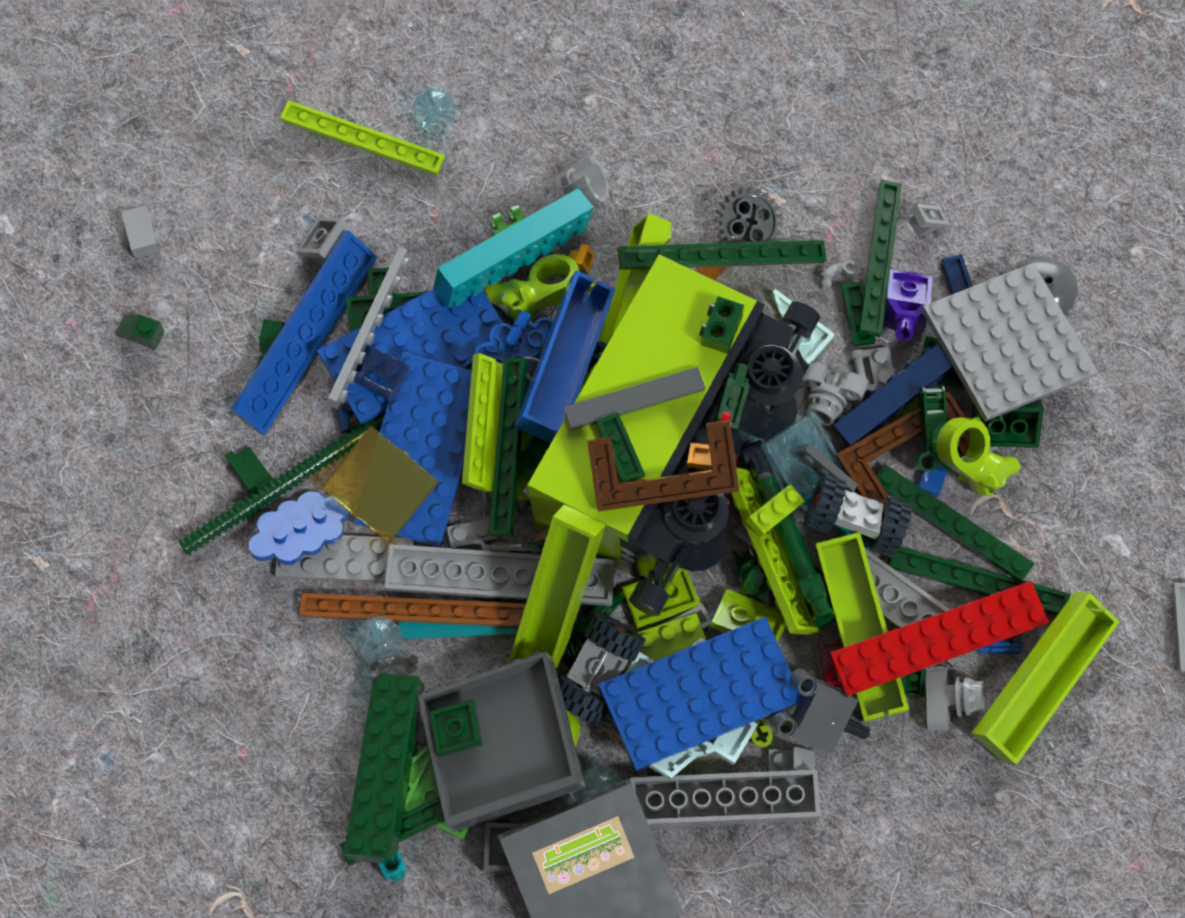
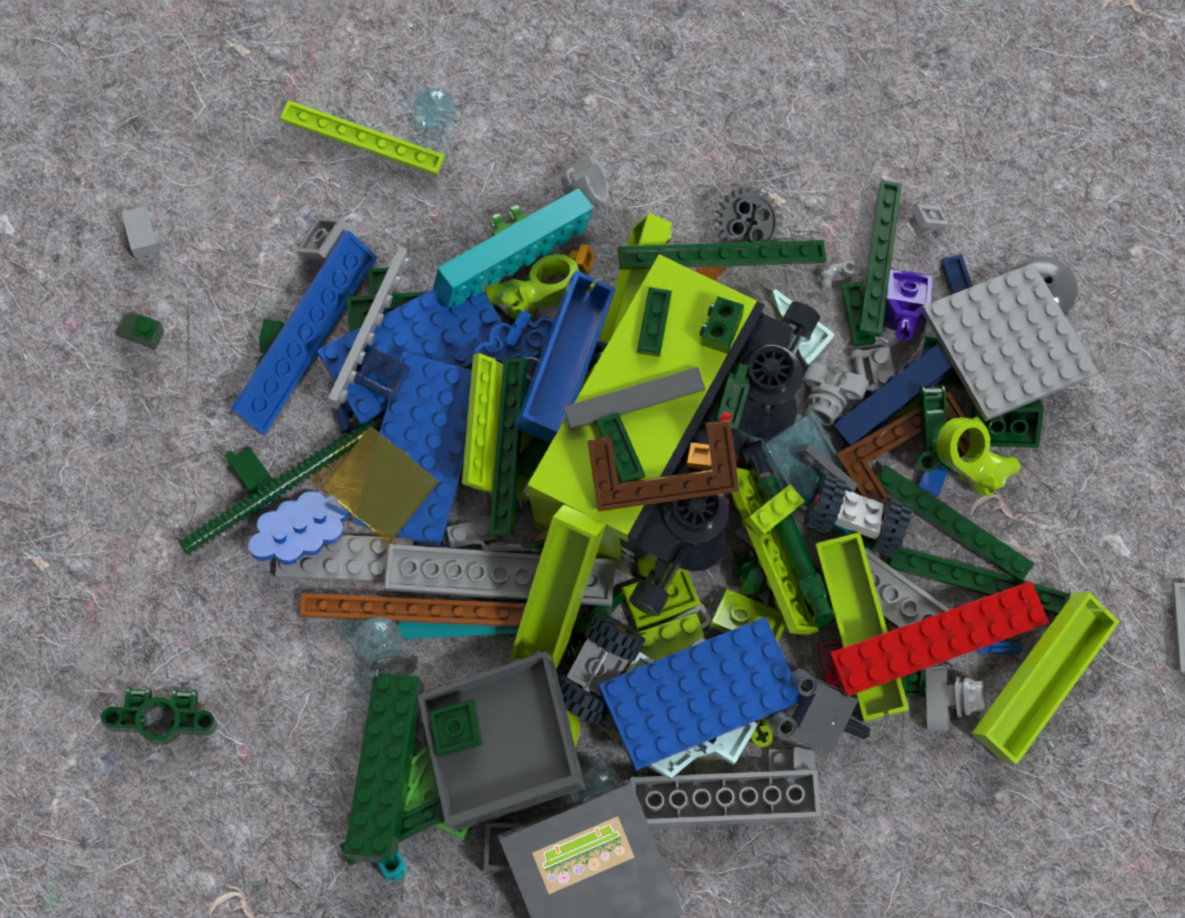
(140, 702): none -> dark green piece
(654, 322): none -> dark green tile

